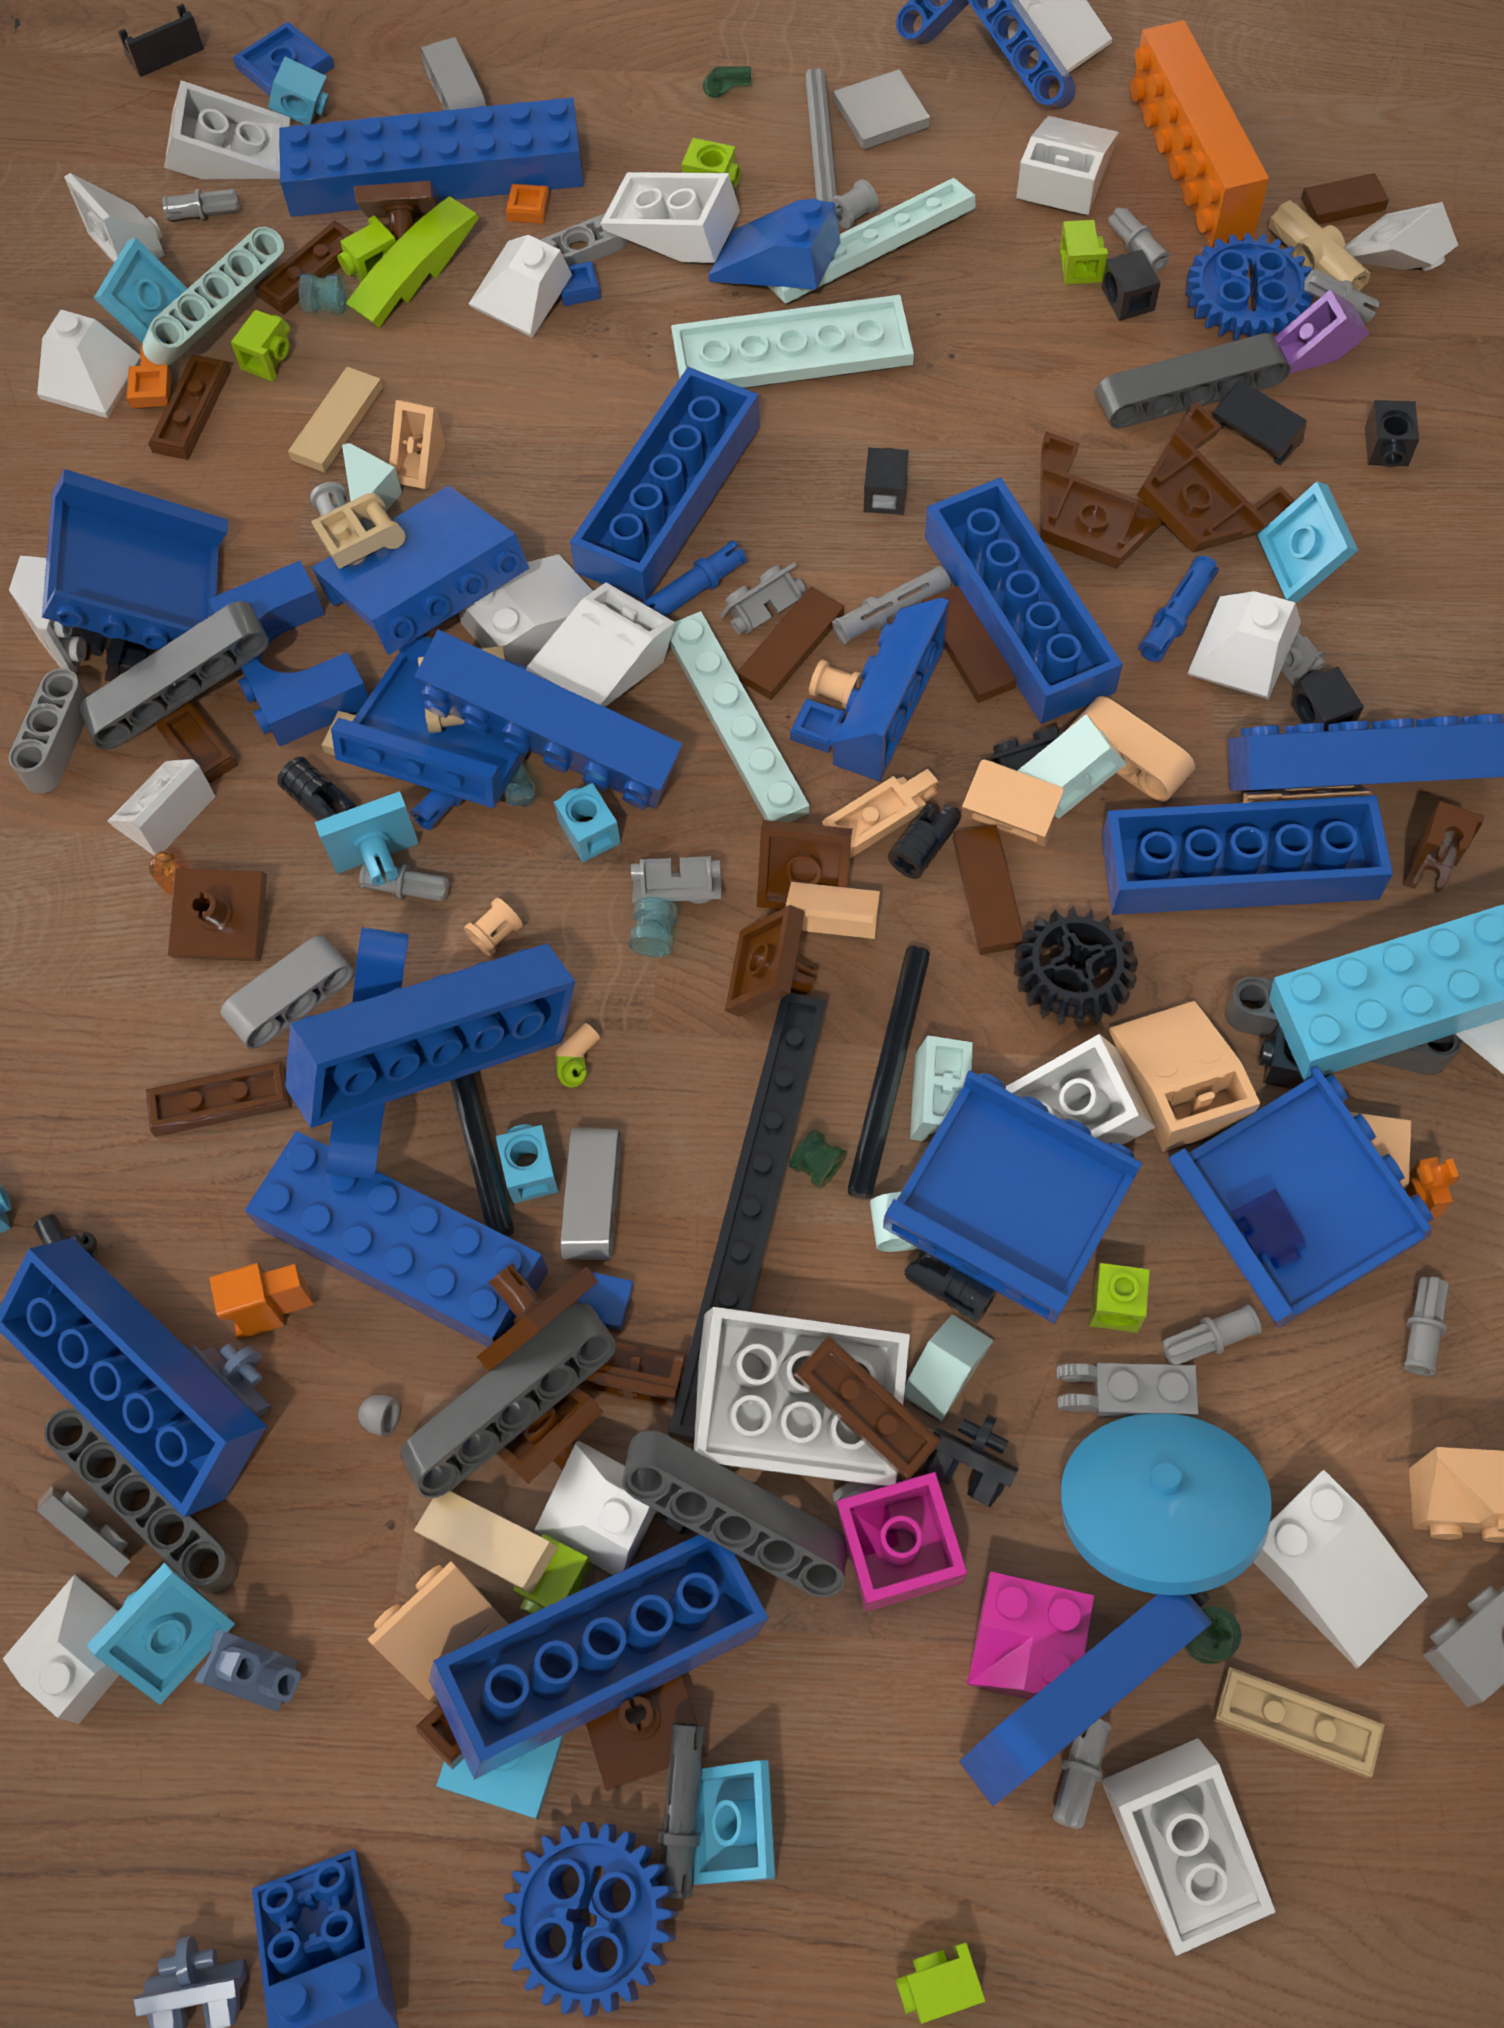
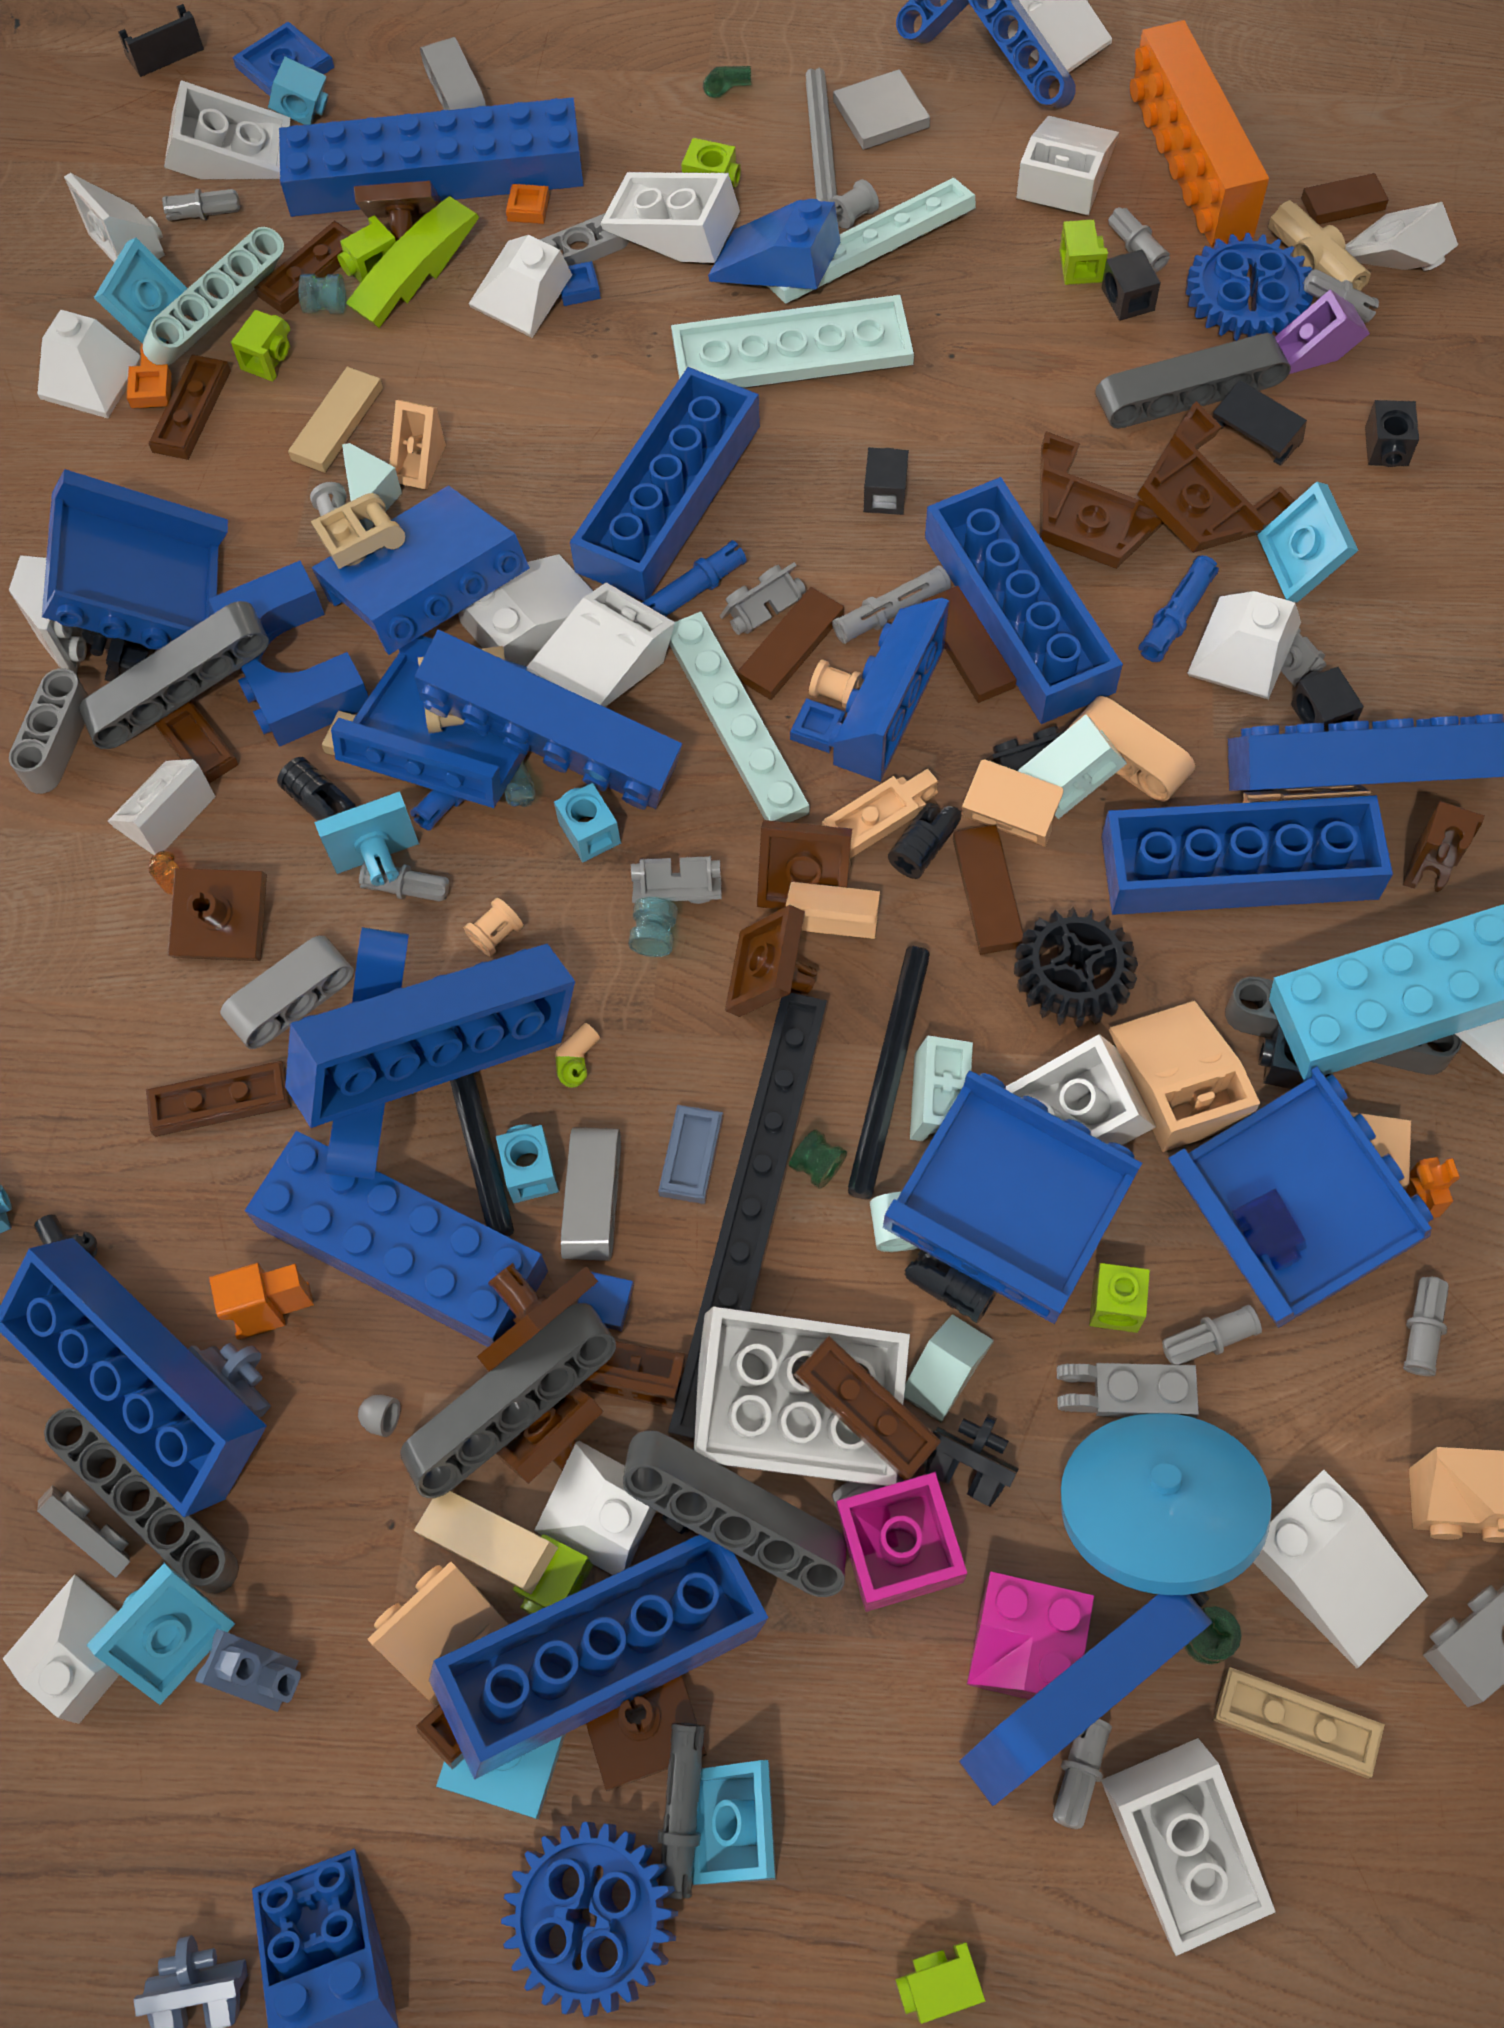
(691, 1154): none -> sand blue tile

